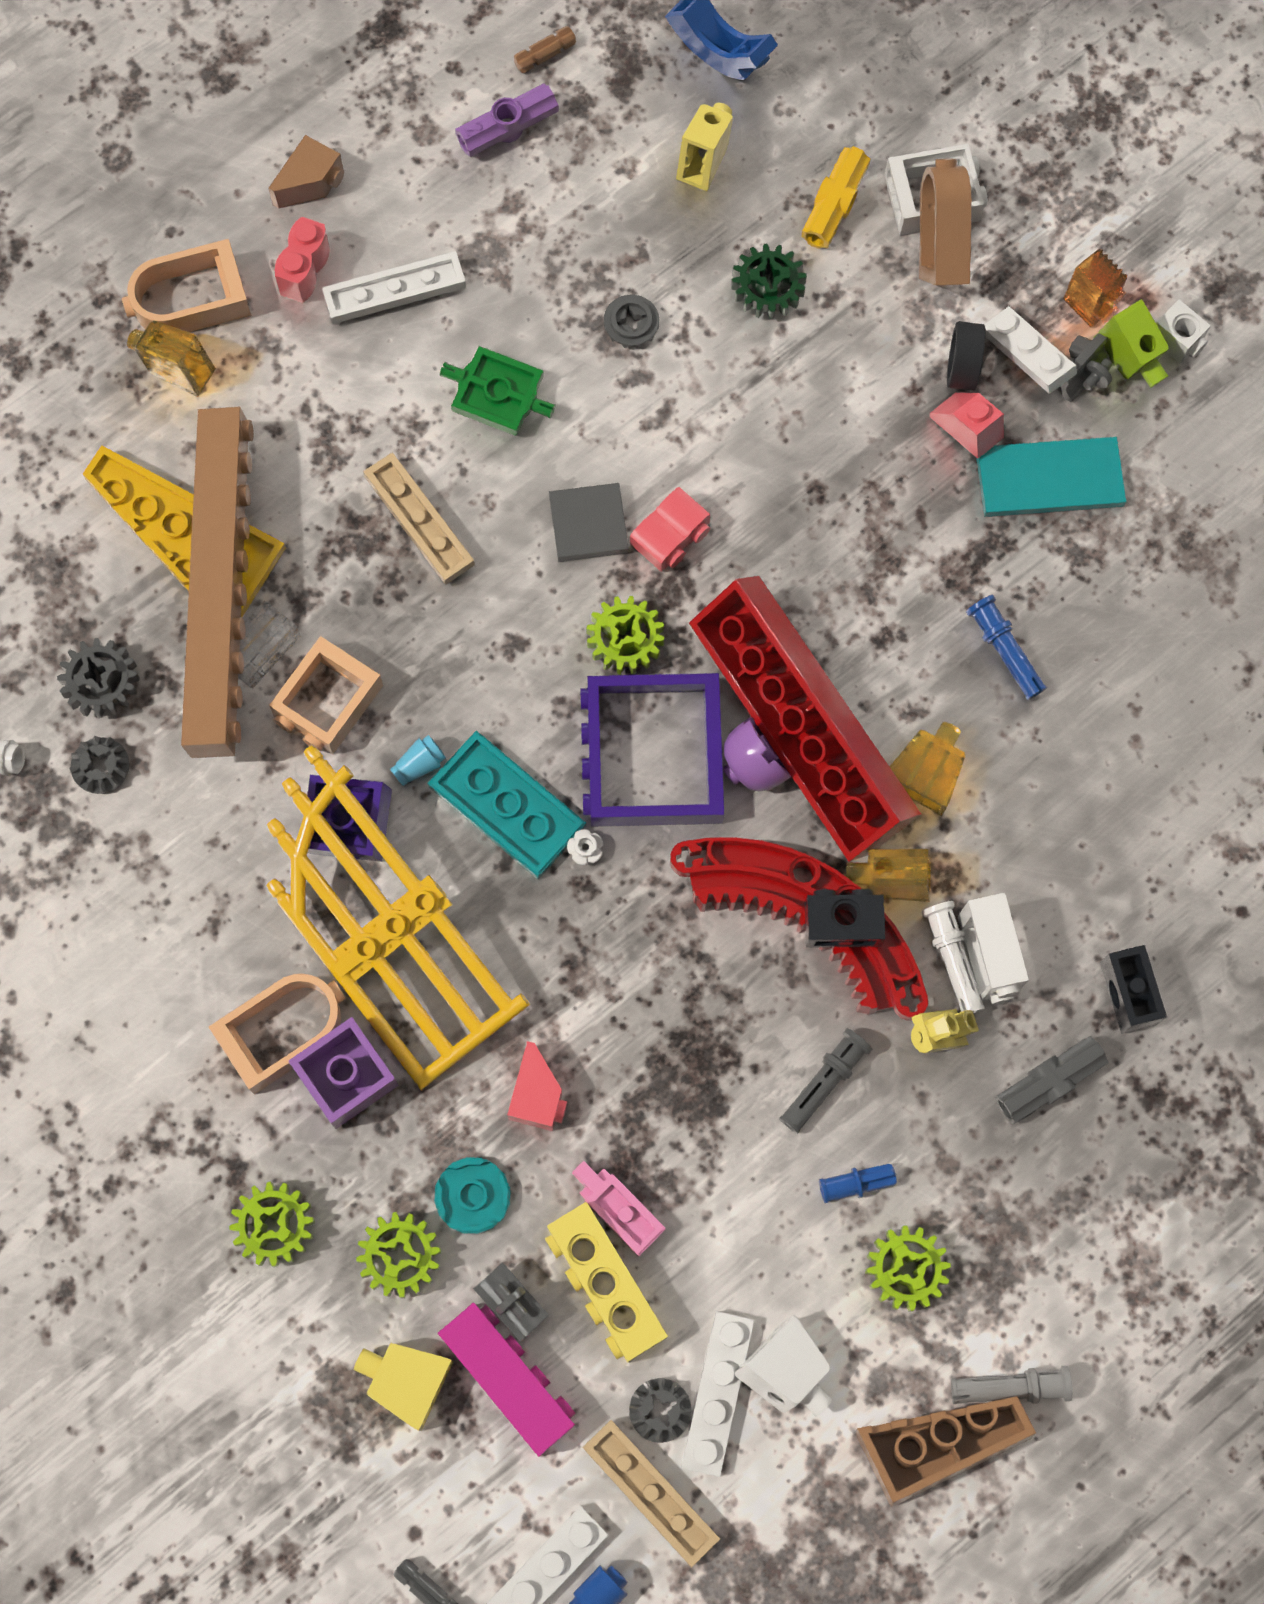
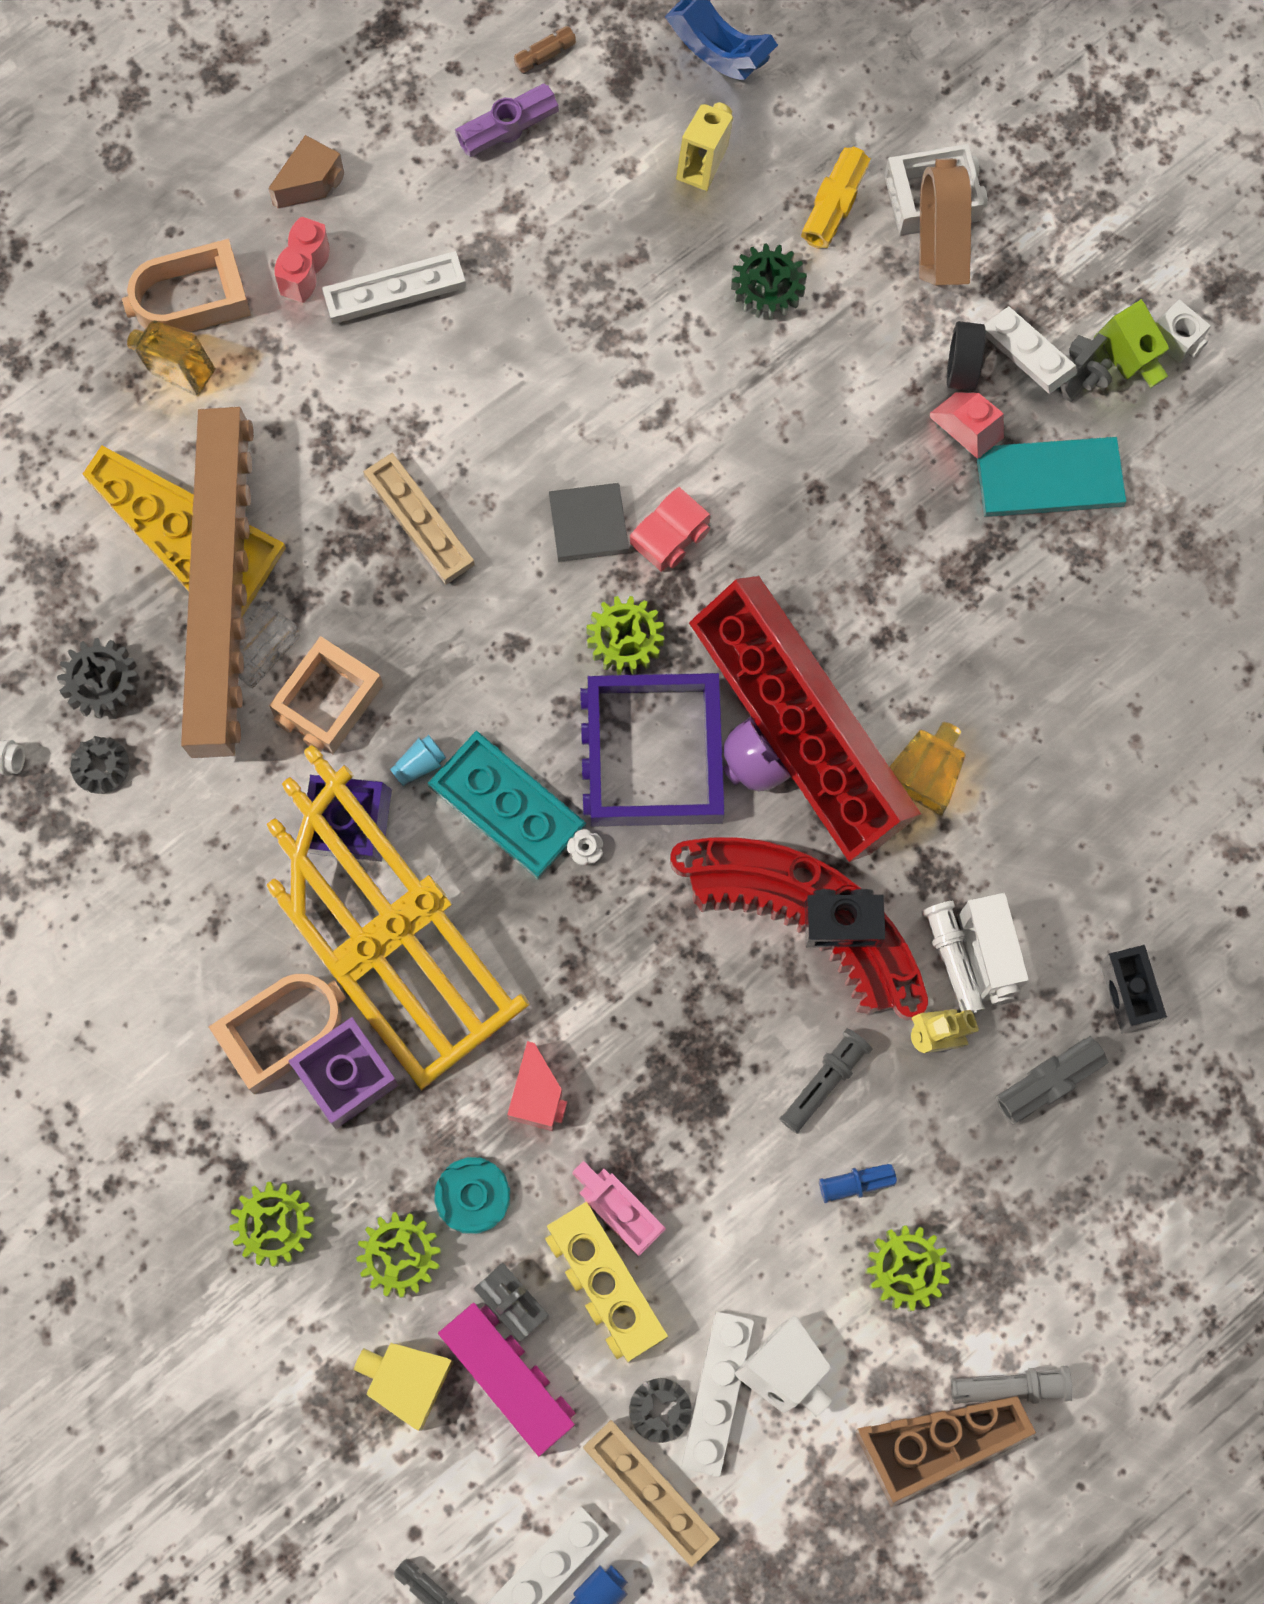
(497, 390): green plate -> none
(639, 309): dark grey gear -> none
(908, 878): clear yellow torso -> none
(998, 633): blue pin -> none
(1096, 289): clear orange brick -> none

